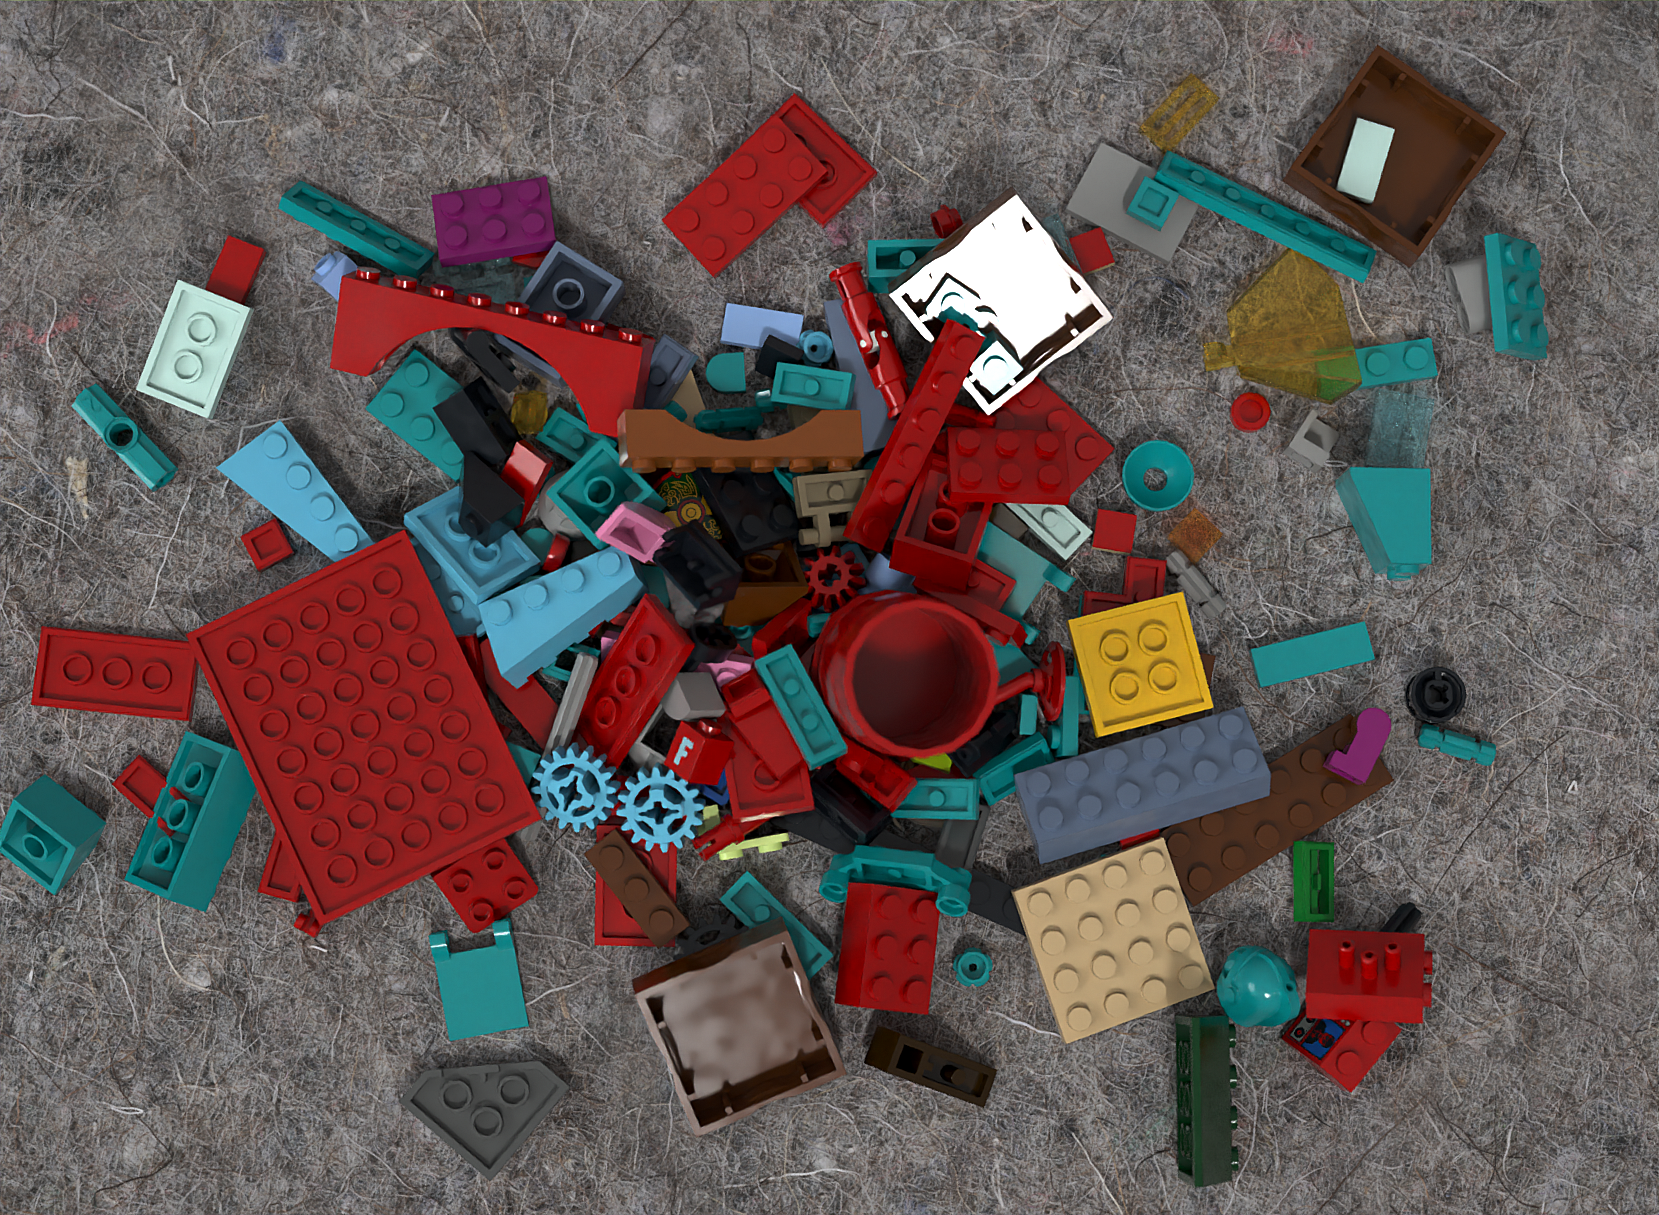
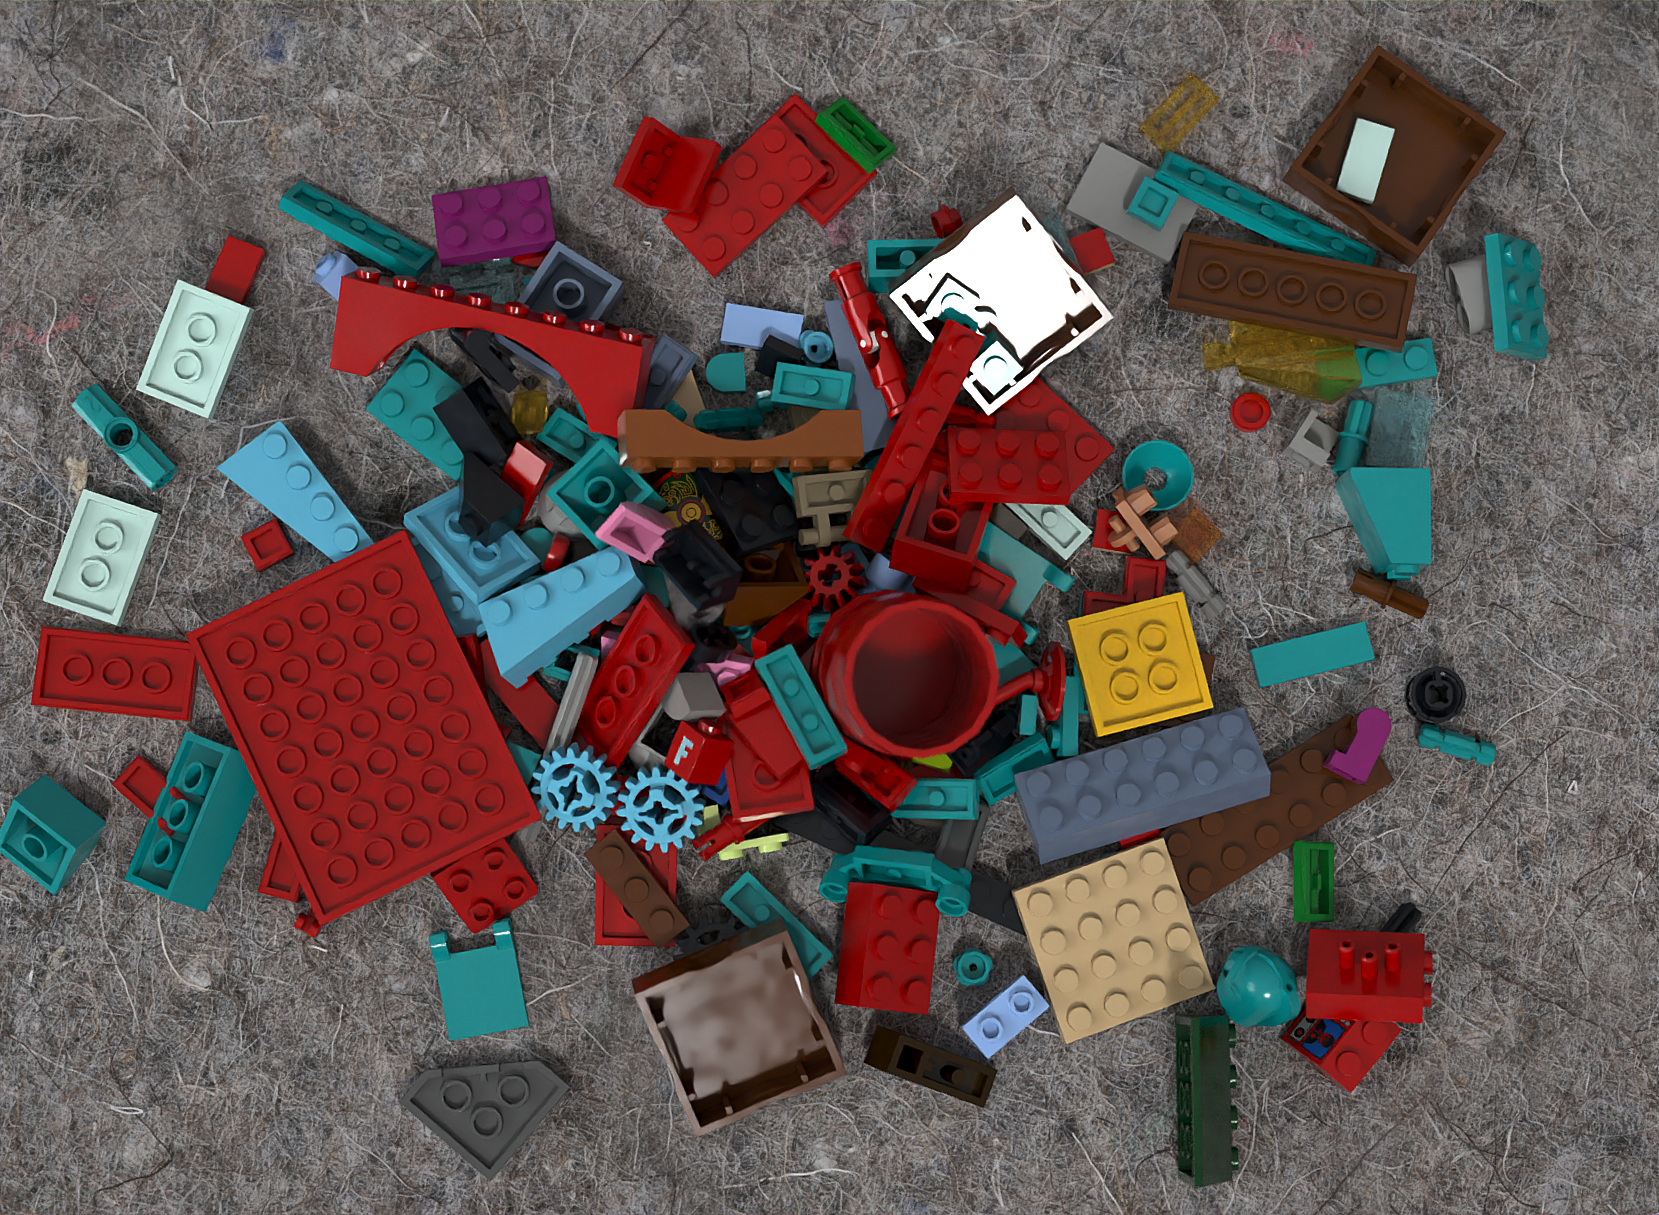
(101, 557): none -> light aqua plate
(666, 168): none -> red bracket
(857, 139): none -> green tile
(1004, 1016): none -> light blue brick
(1132, 507): none -> nougat hips
(1292, 291): none -> reddish brown plate
(1353, 436): none -> teal axle
(1388, 594): none -> reddish brown axle

